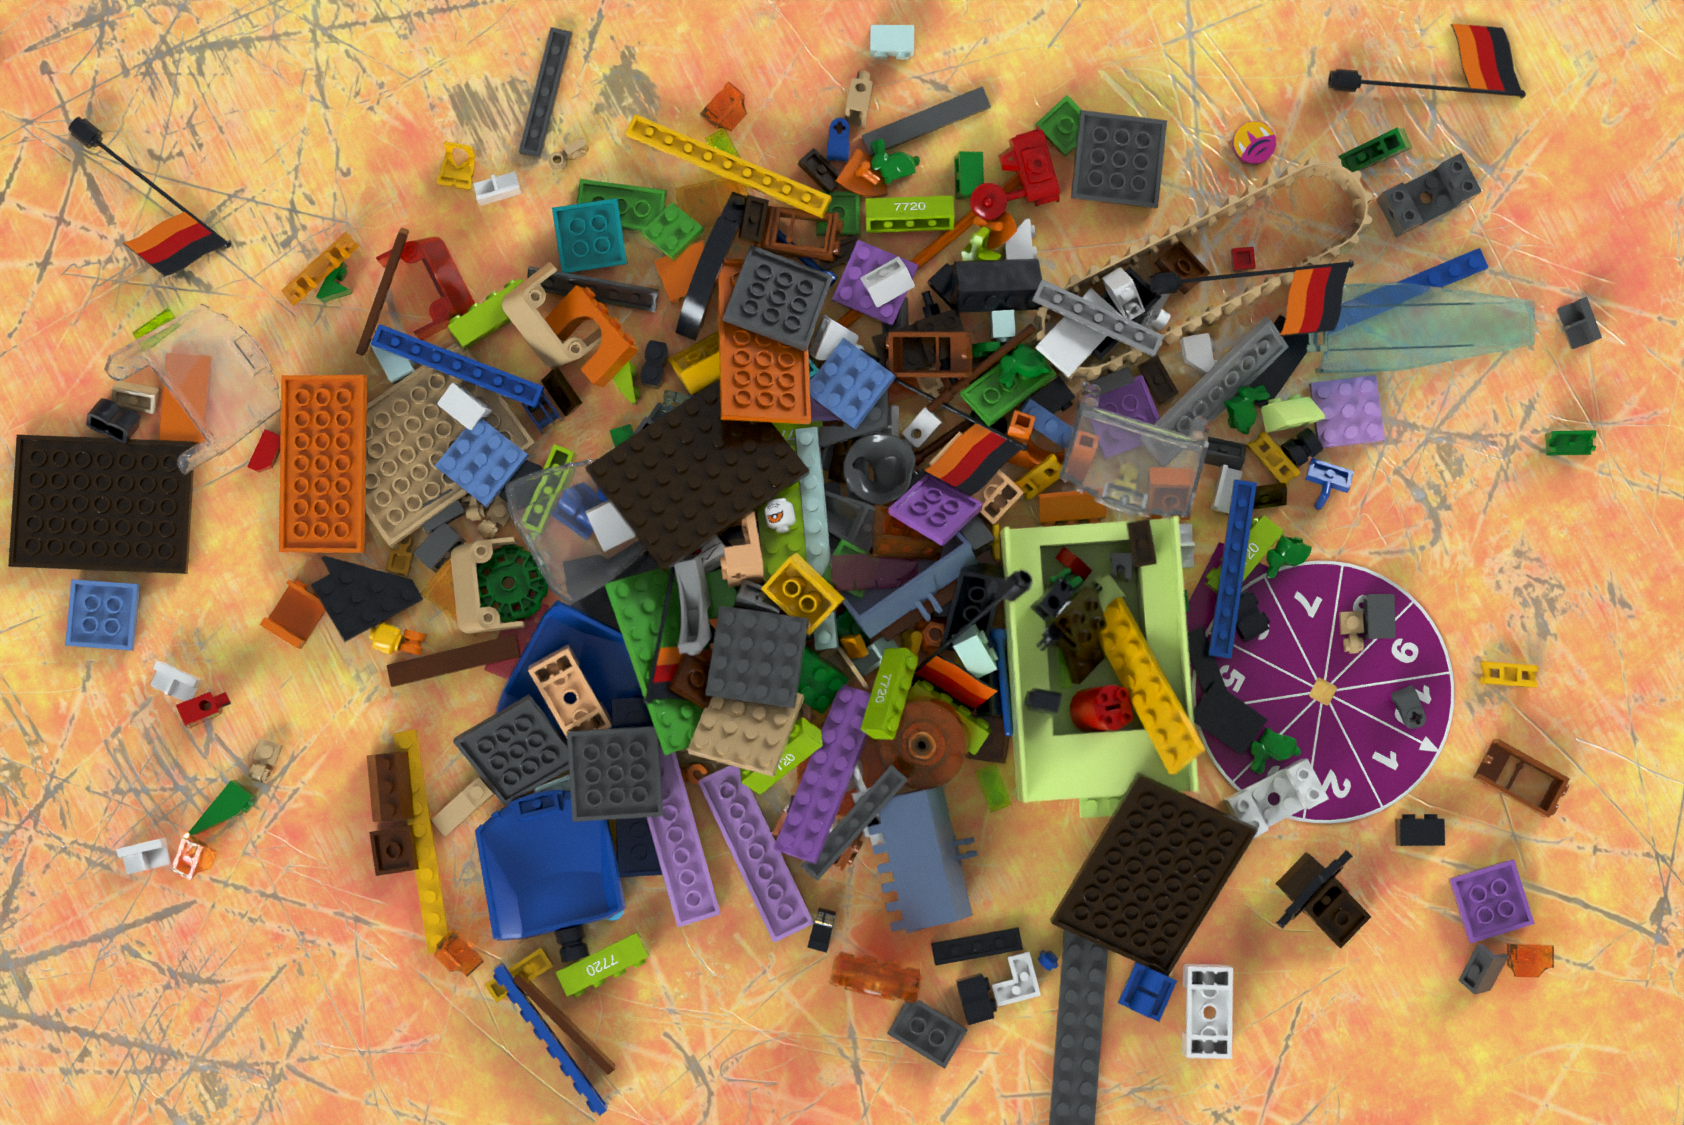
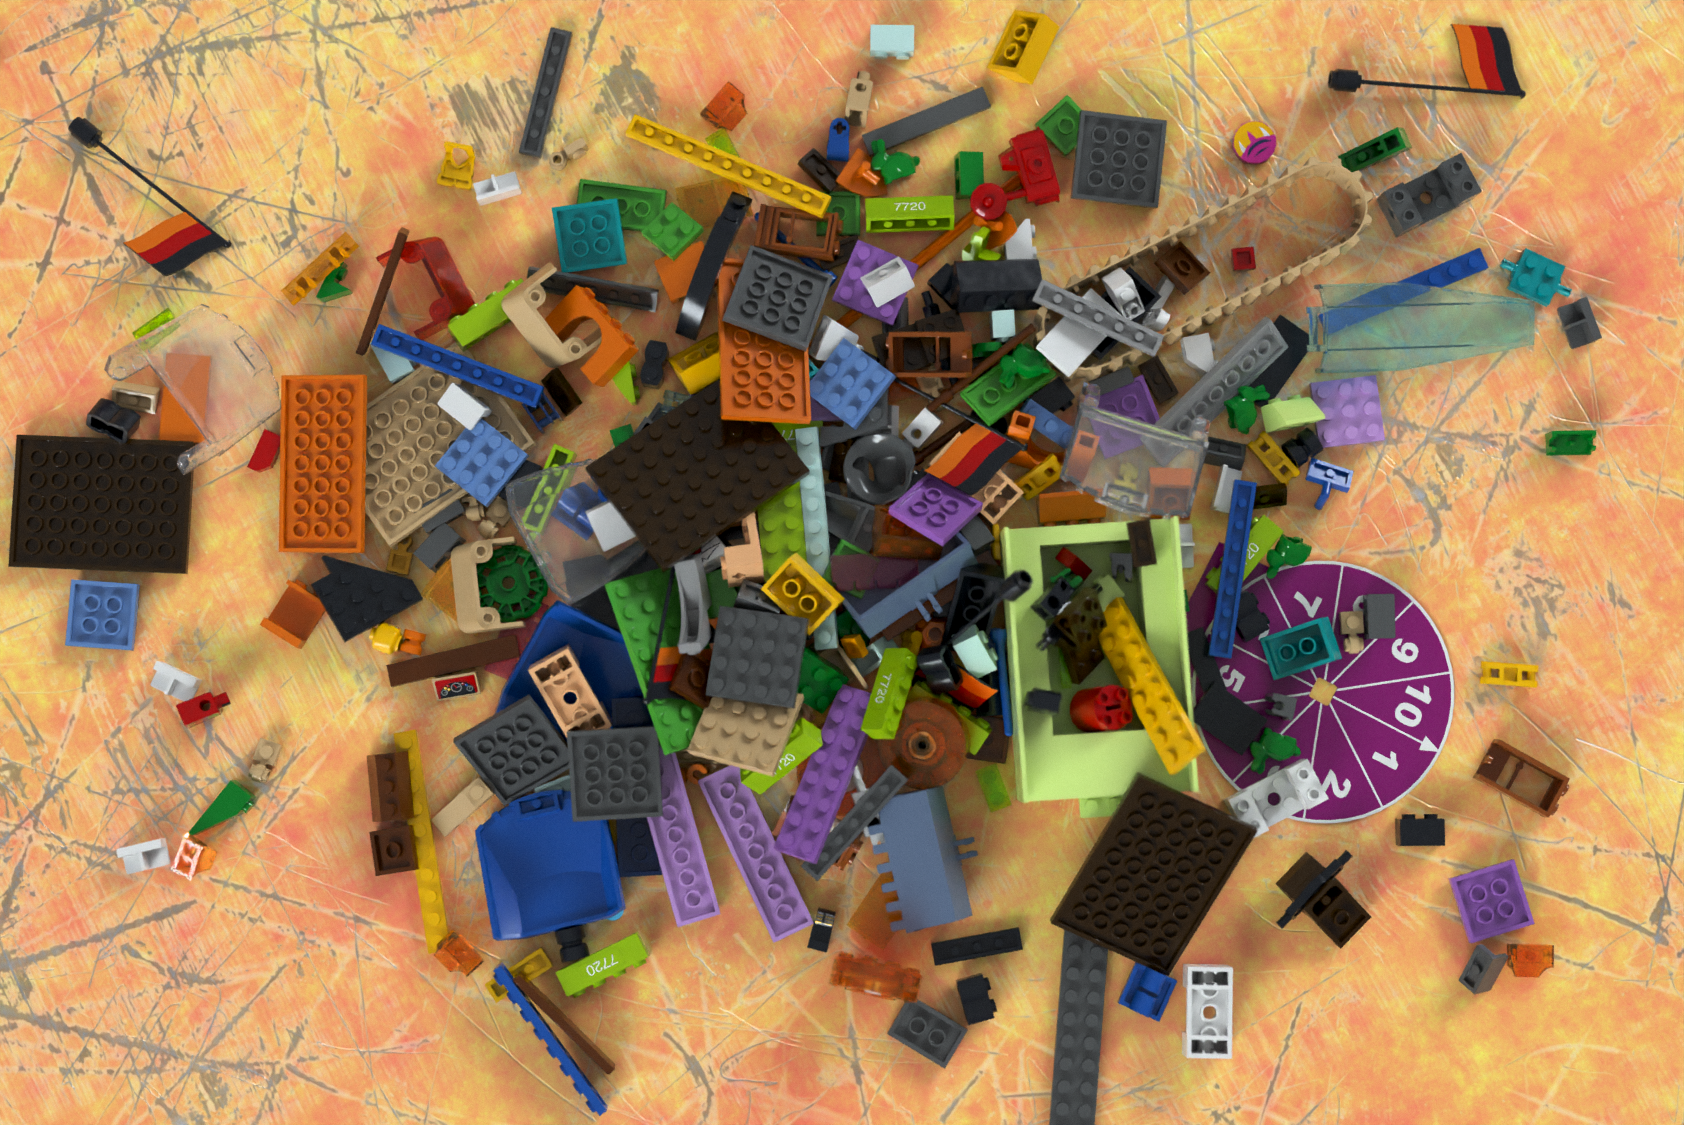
(456, 686): none -> slope
(753, 219): dark brown plate -> none
(779, 515): white head -> none
(871, 916): none -> clear yellow piece
(940, 669): none -> black brick
(1023, 46): none -> yellow slope
(1023, 984): white plate -> none
(1048, 960): blue plate -> none
(1284, 706): none -> dark grey hinge
(1301, 648): none -> teal slope
(1312, 298): flag -> none
(1408, 703): dark grey piece -> none
(1536, 277): none -> teal plate

